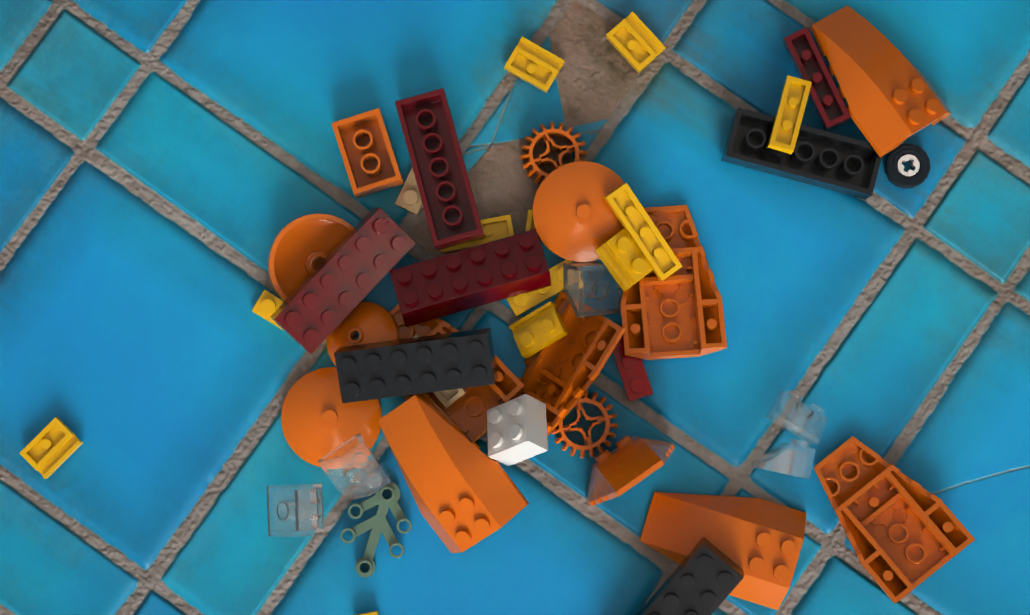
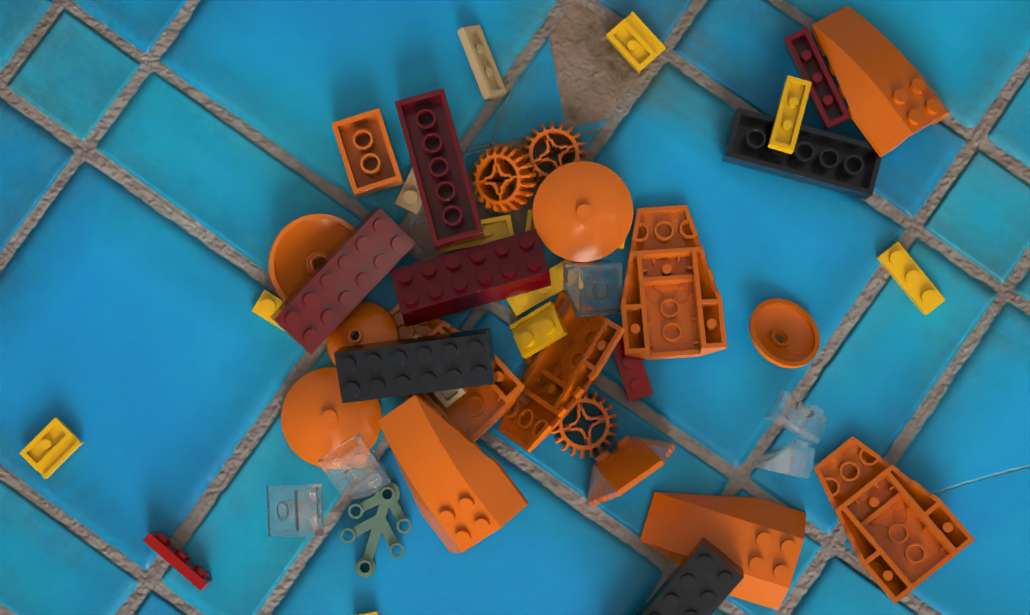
(178, 559): none -> red plate
(481, 61): none -> tan plate
(507, 197): none -> orange gear
(517, 430): white brick -> none
(534, 64): yellow plate -> none
(623, 259): yellow plate -> none
(643, 231): yellow plate -> none
(784, 333): none -> orange dish
(911, 278): none -> yellow plate
(919, 162): black bush -> none

